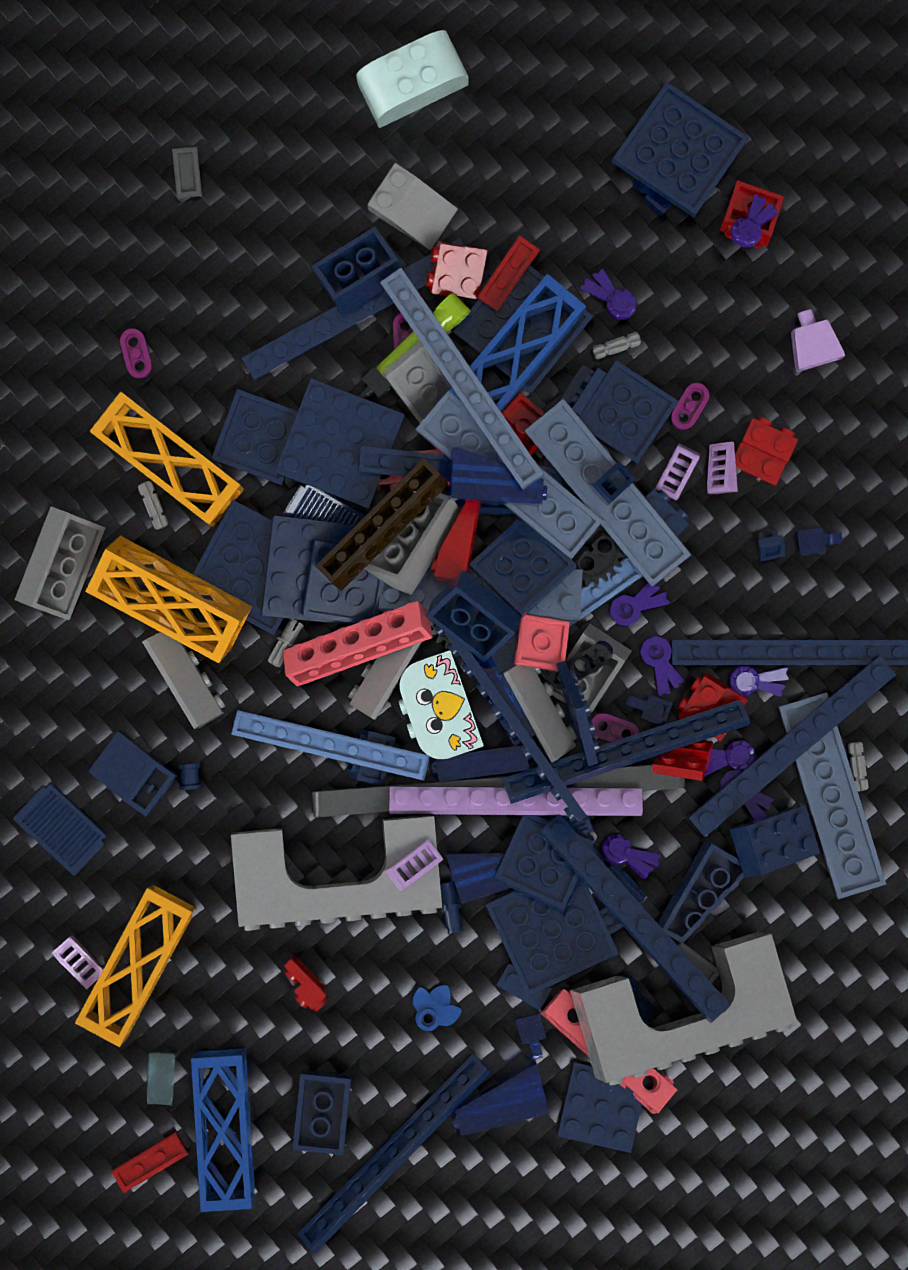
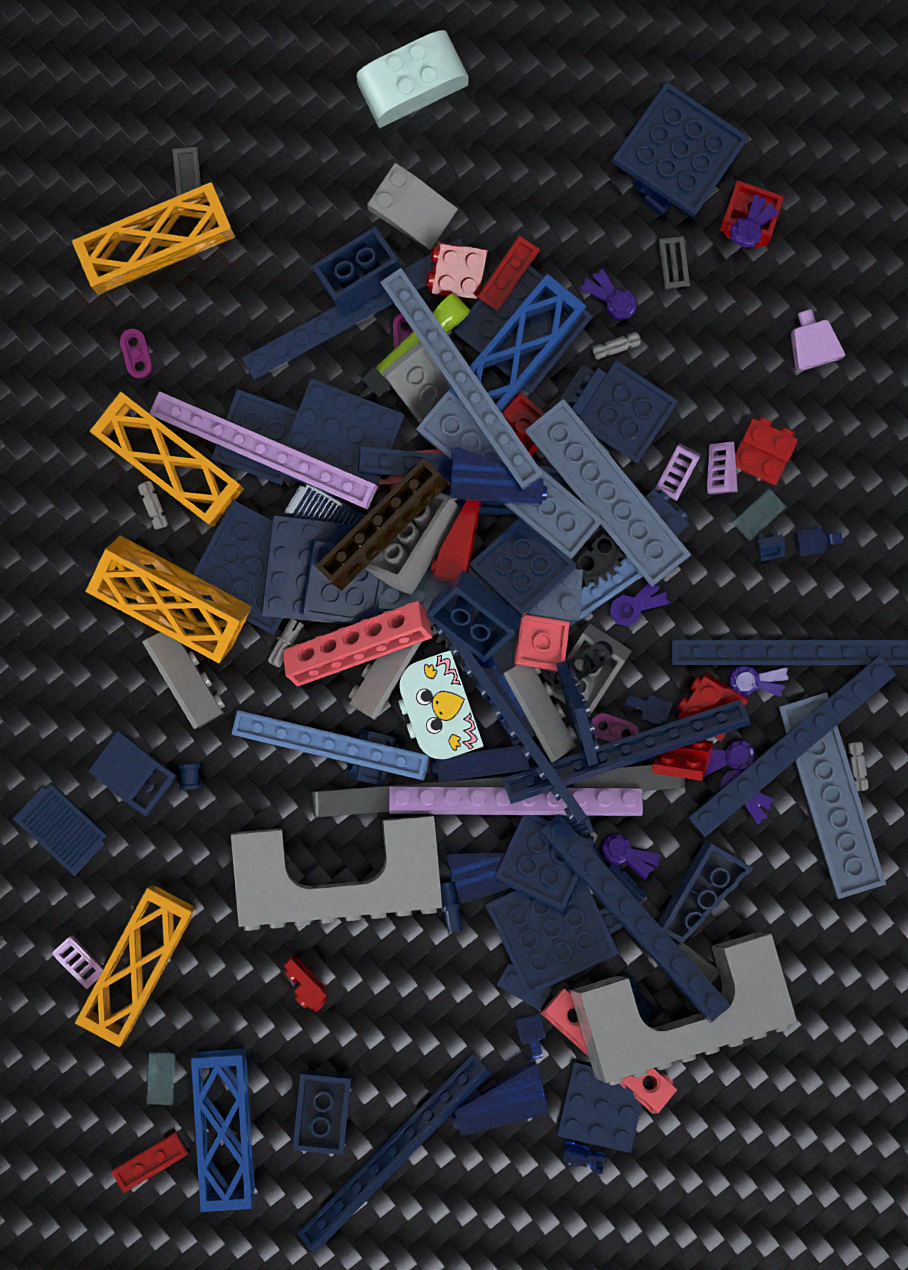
(59, 563): light grey slope -> none
(154, 216): none -> light orange piece
(264, 450): none -> lavender plate
(396, 877): lavender slope -> none
(438, 1005): blue plate -> none
(580, 1155): none -> clear blue plate
(613, 483): dark blue slope -> none
(657, 653): dark purple piece -> none
(676, 284): none -> dark grey tile
(690, 407): magenta plate -> none
(759, 514): none -> clear light blue tile
(774, 841): dark blue brick -> none

